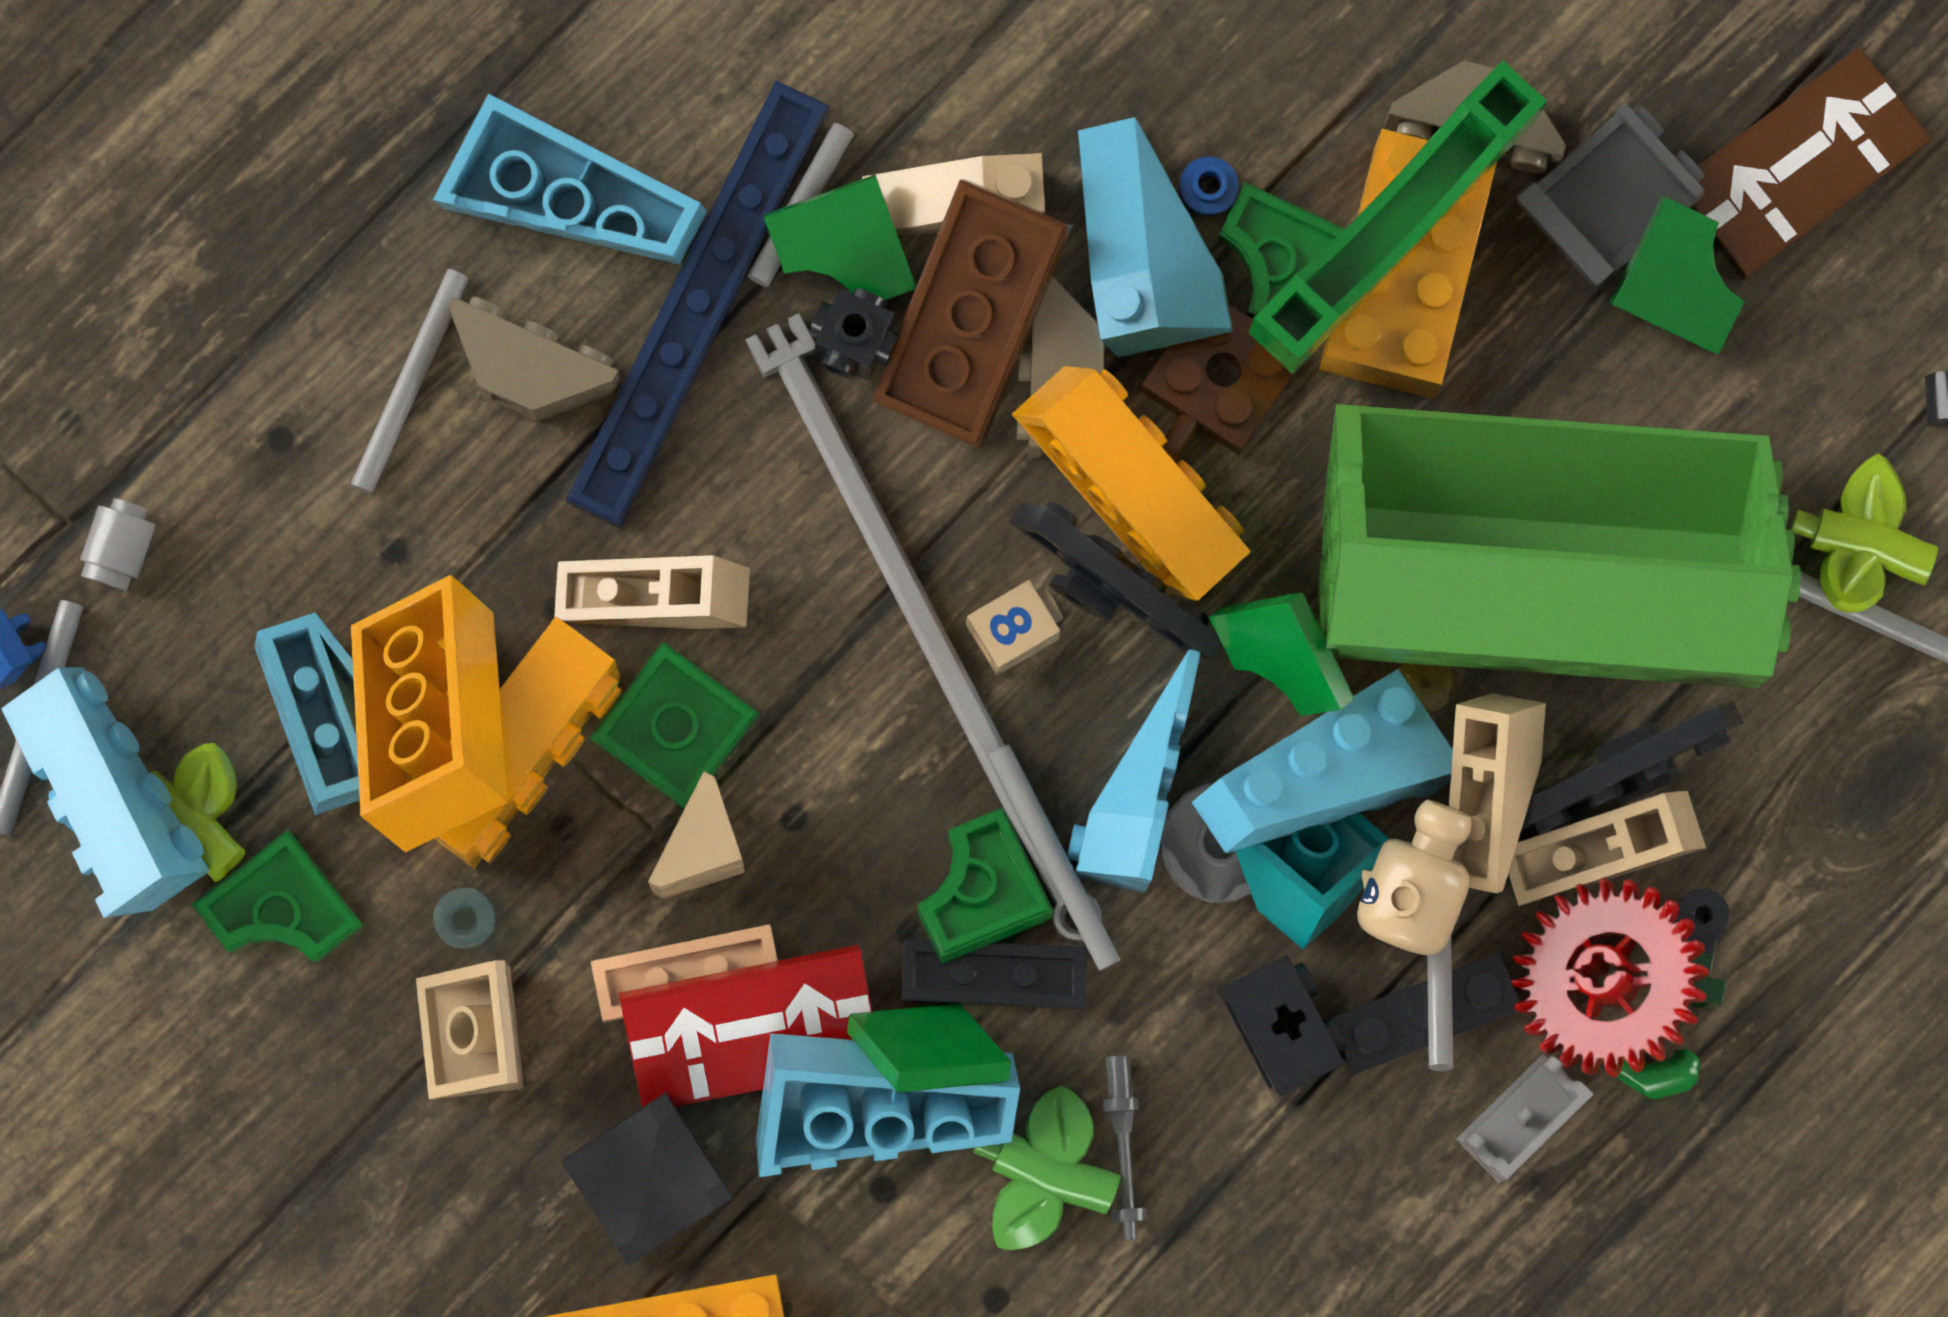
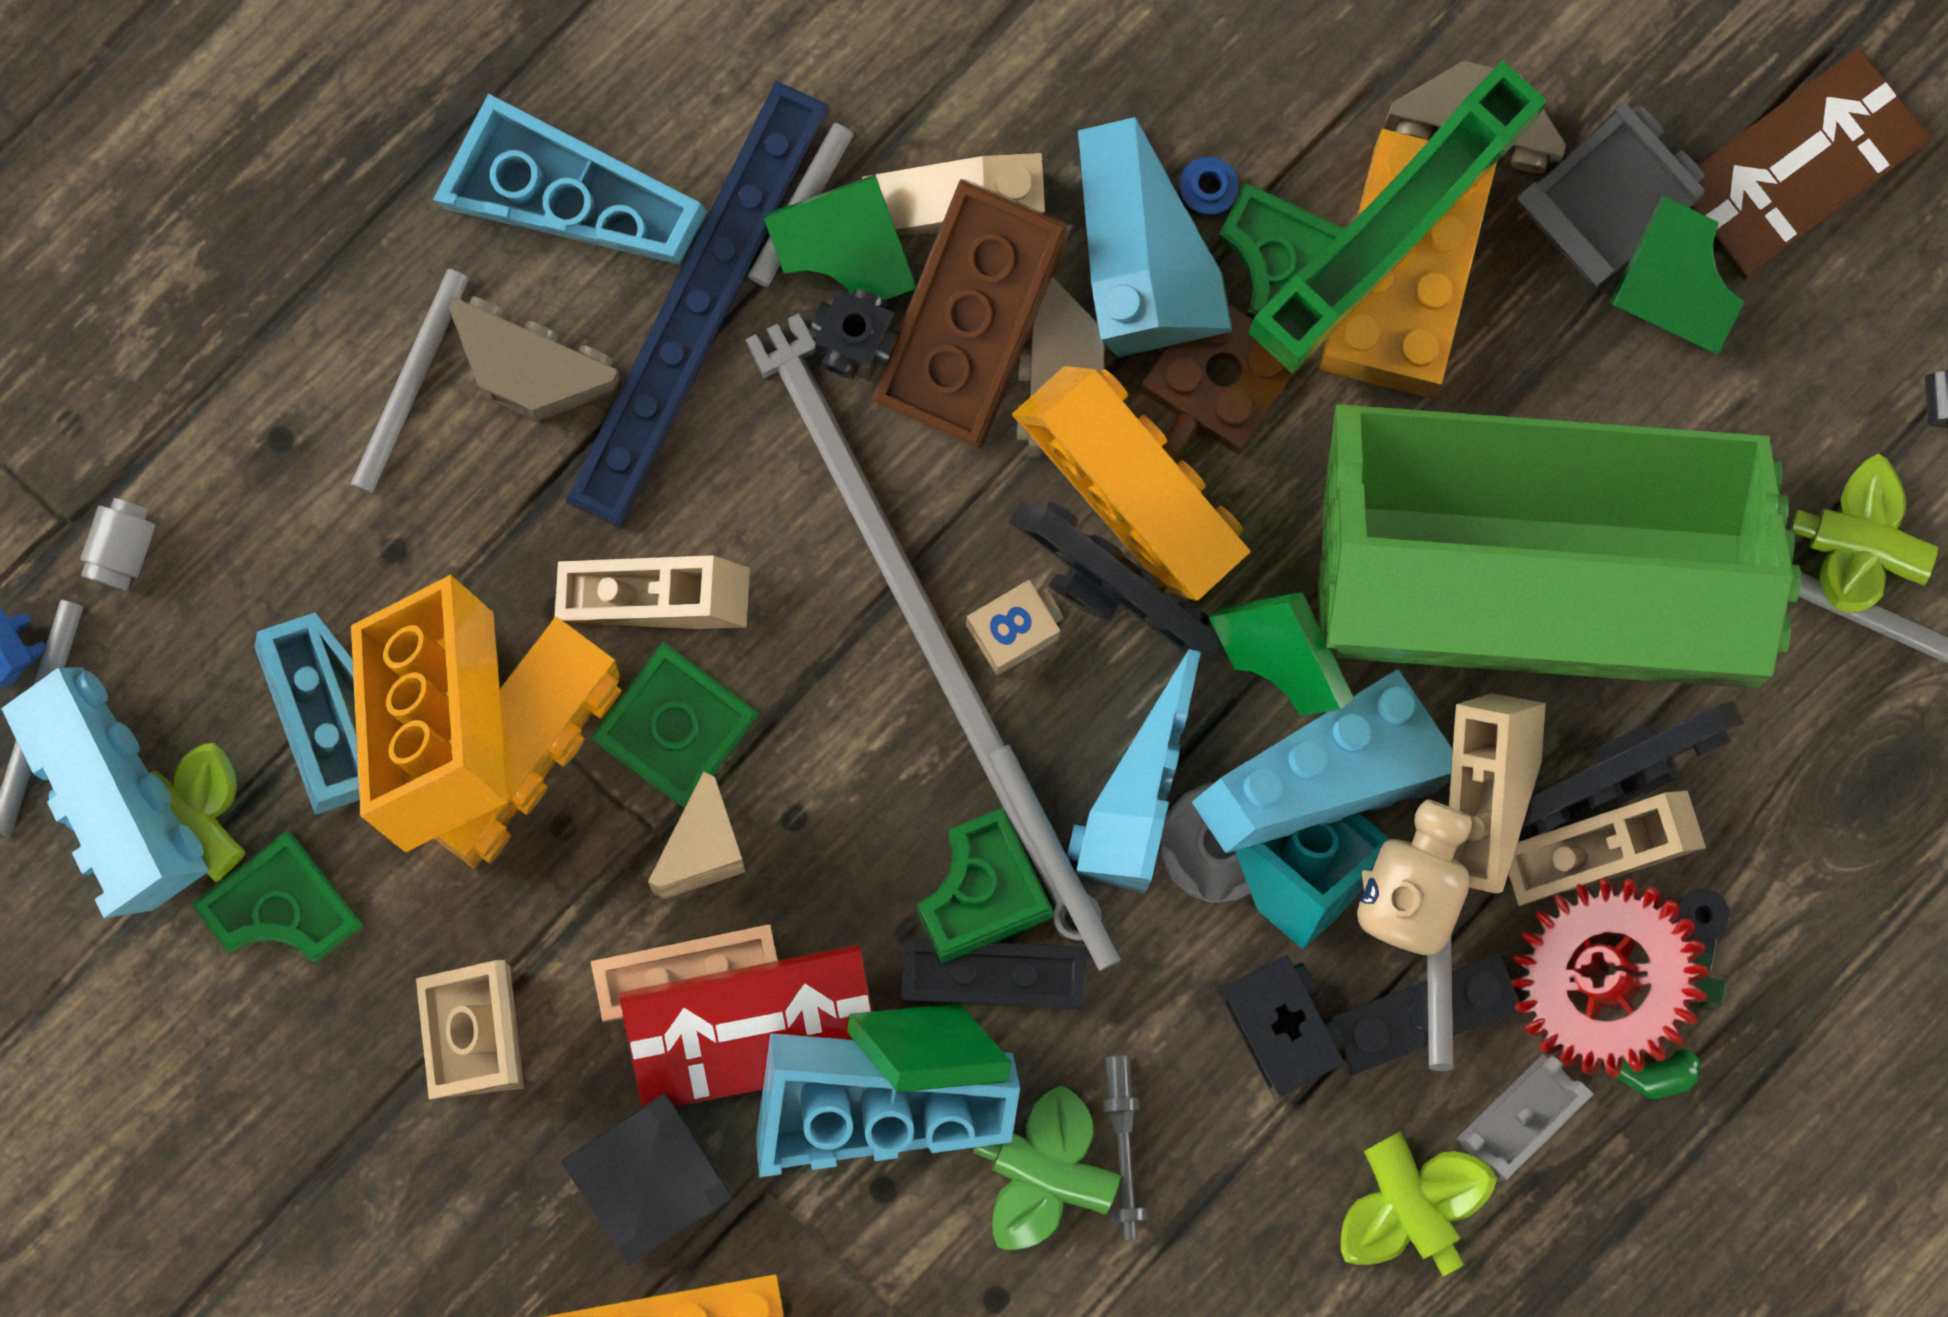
(450, 904): clear light blue plate -> none
(1415, 1205): none -> lime plant
(1441, 681): clear yellow plate -> none

